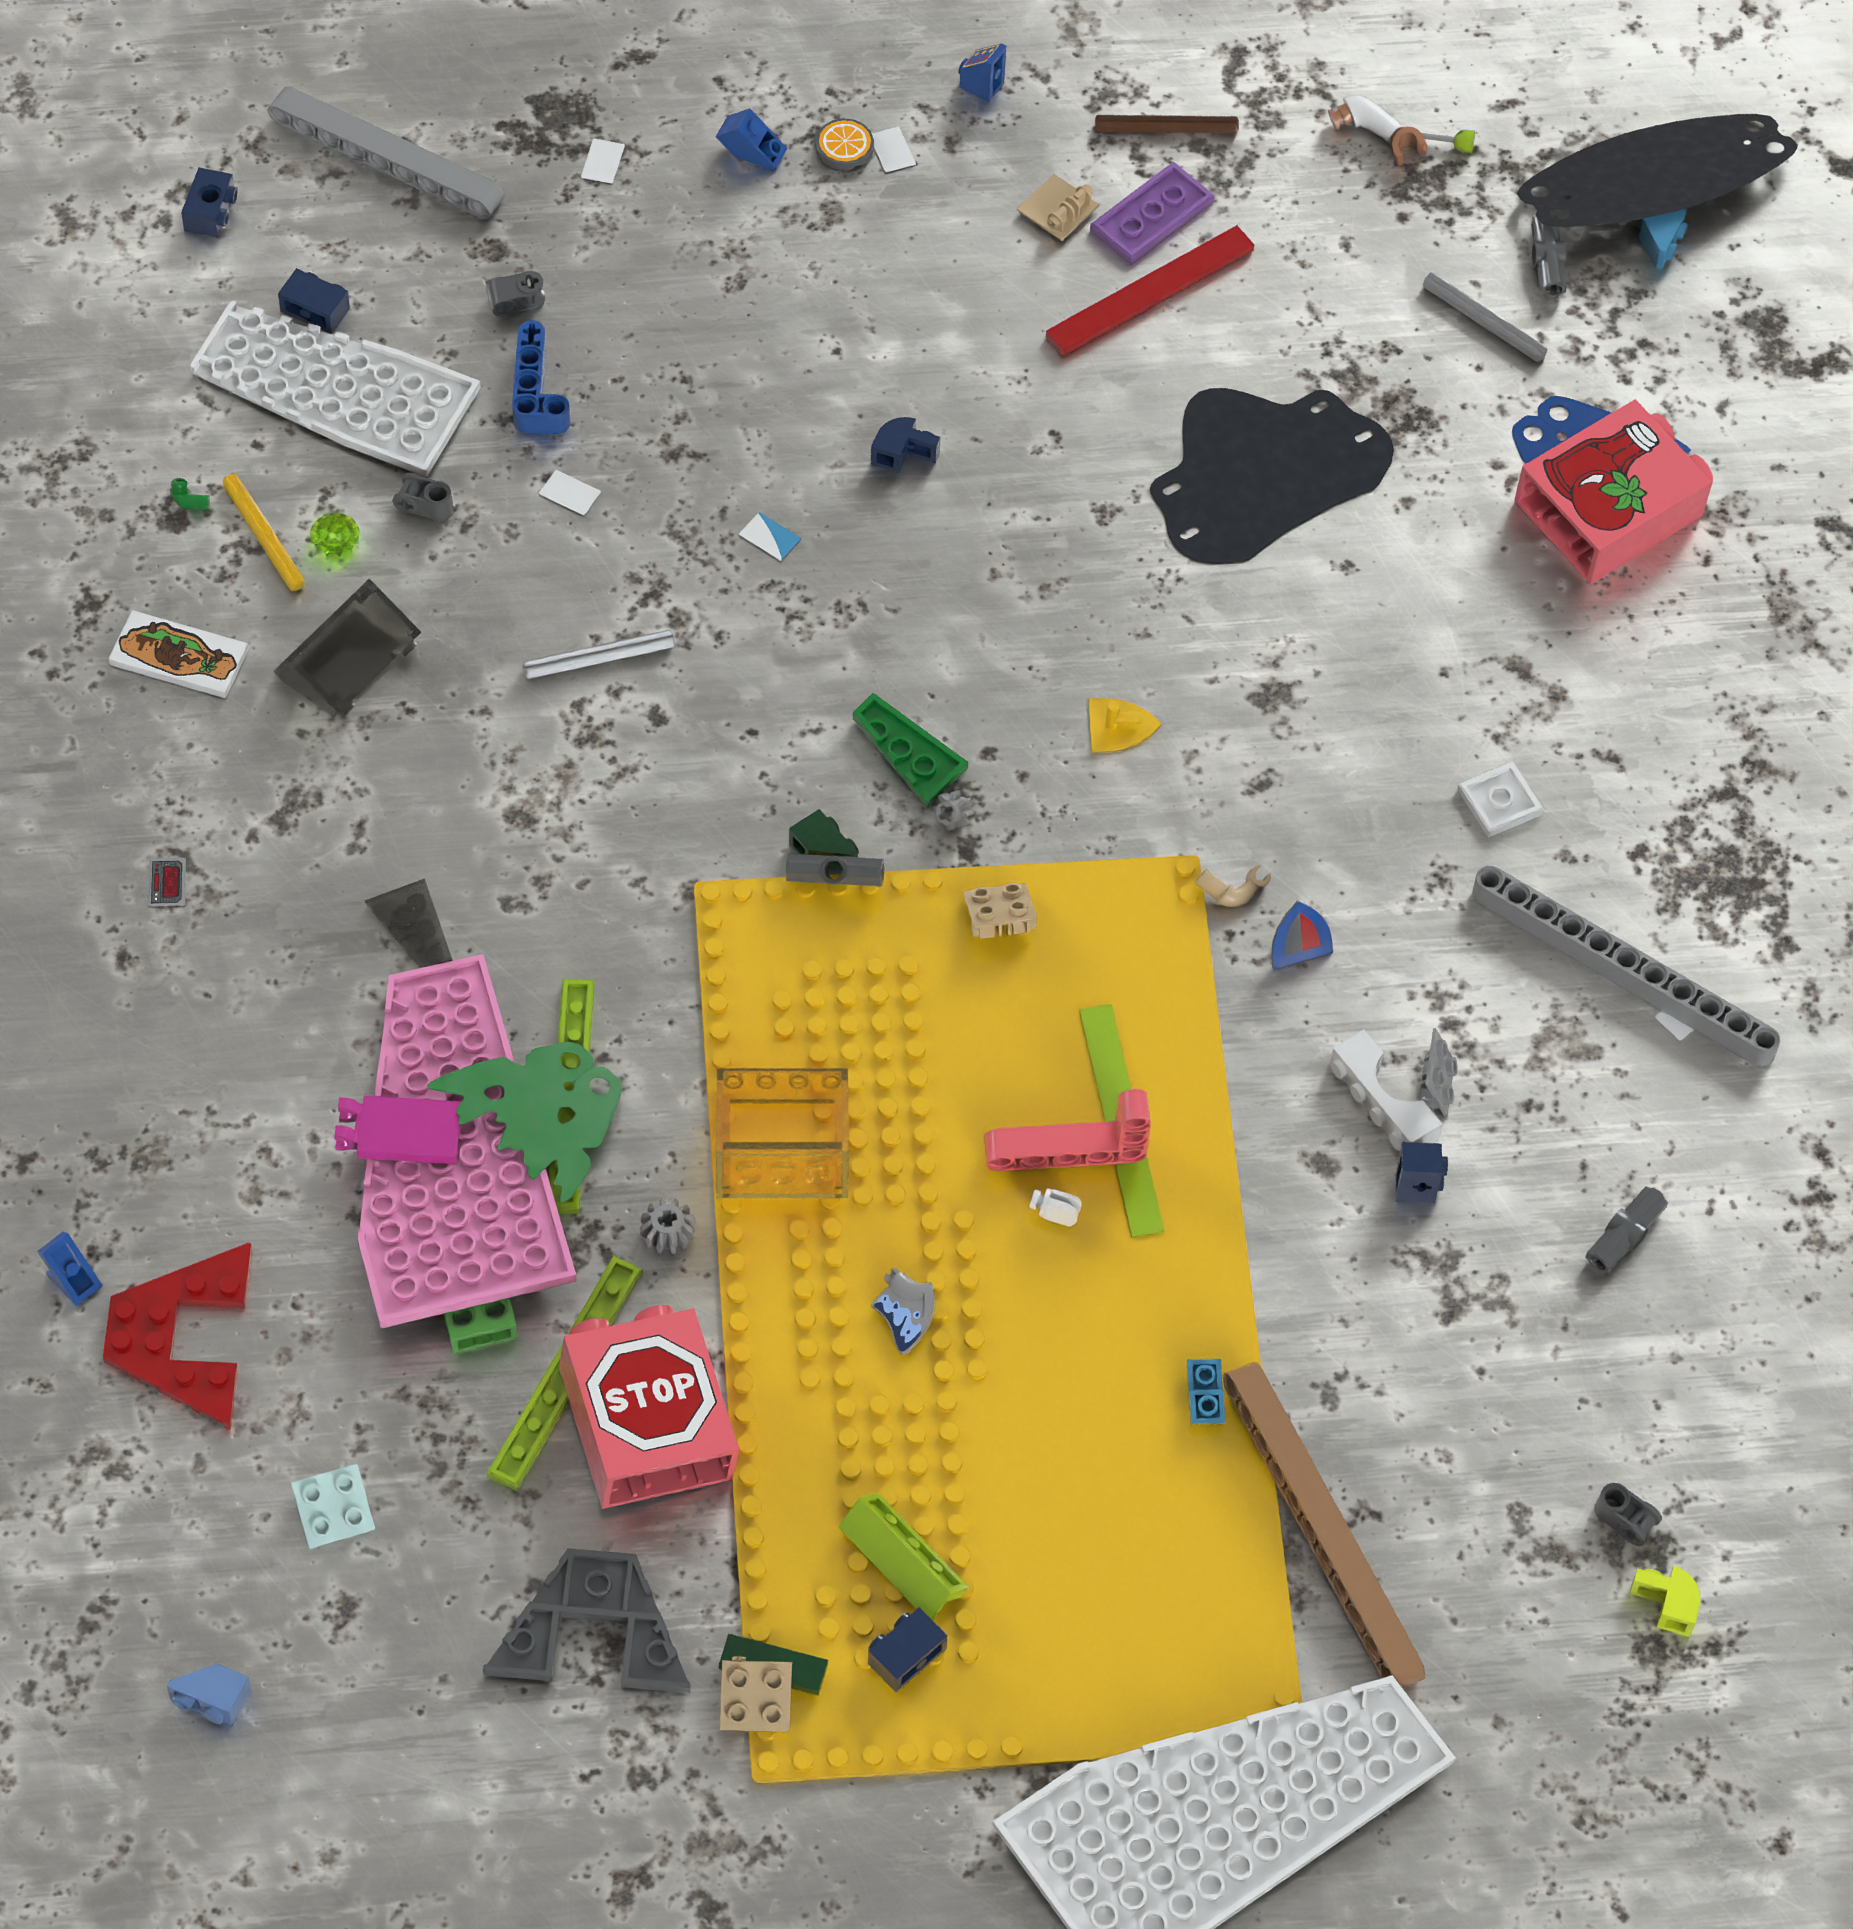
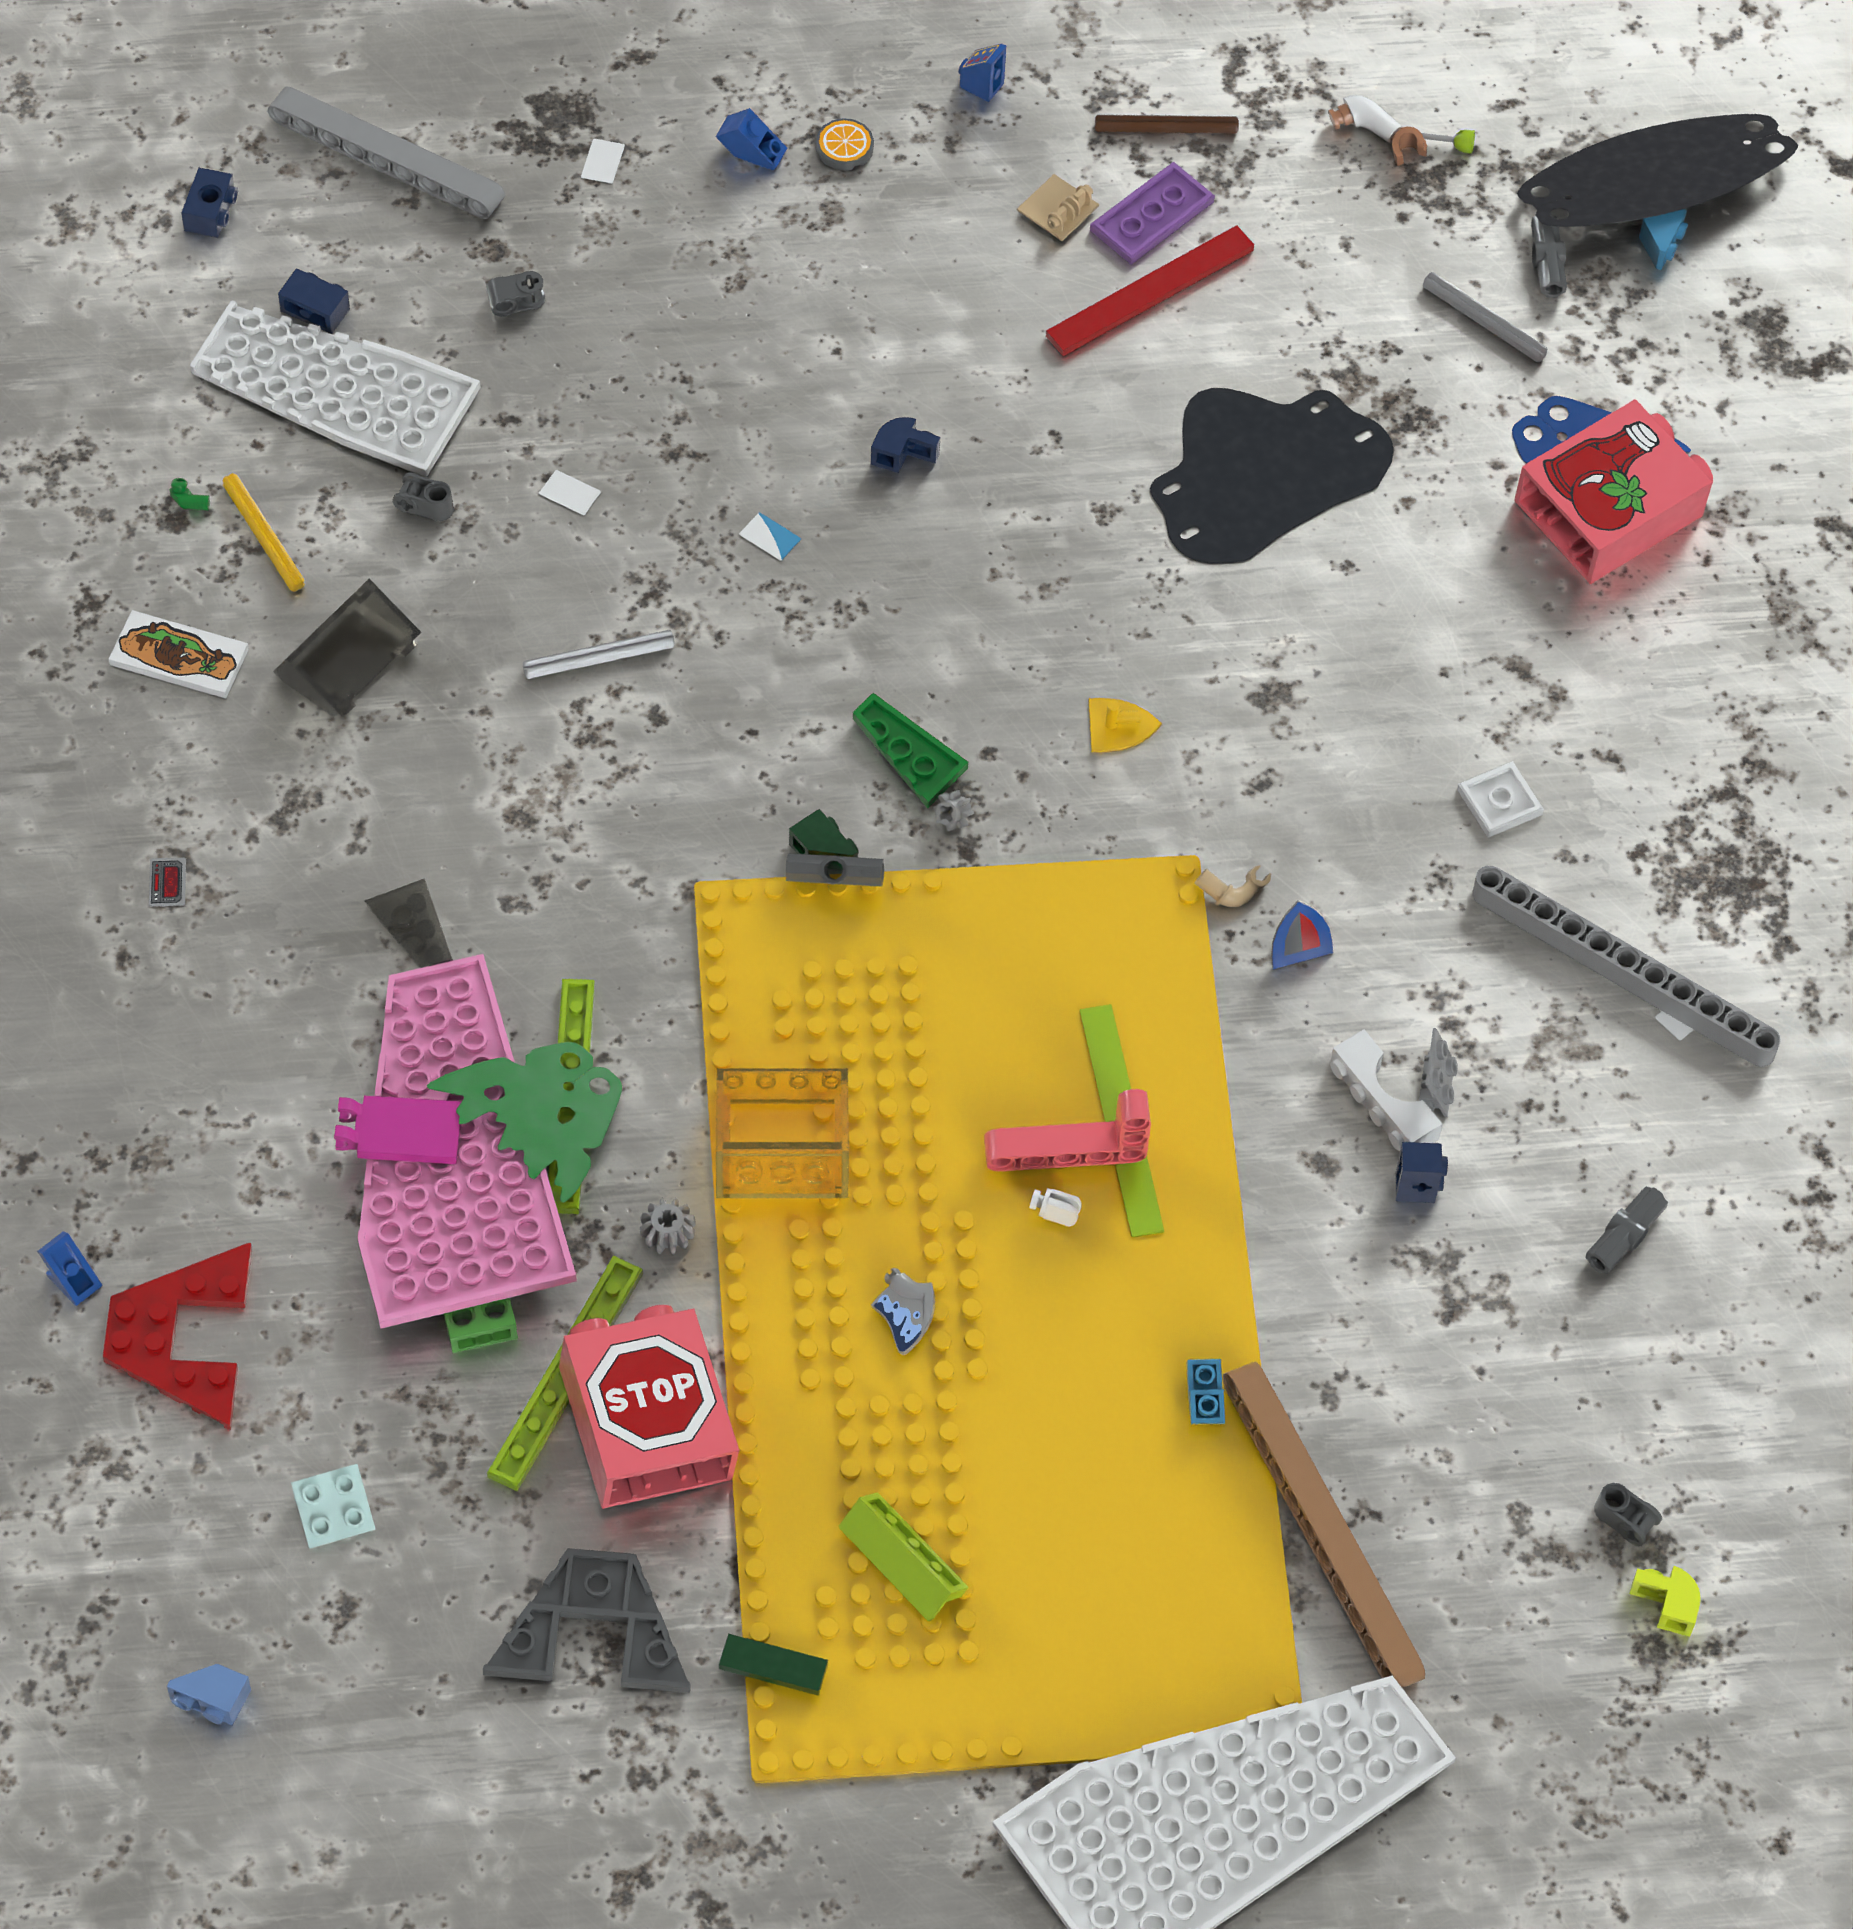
(337, 524): clear neon green gear -> none
(531, 408): blue beam -> none
(755, 1695): tan hinge -> none
(892, 149): white sticker -> none
(906, 1648): dark blue brick -> none
(1000, 907): tan hinge -> none

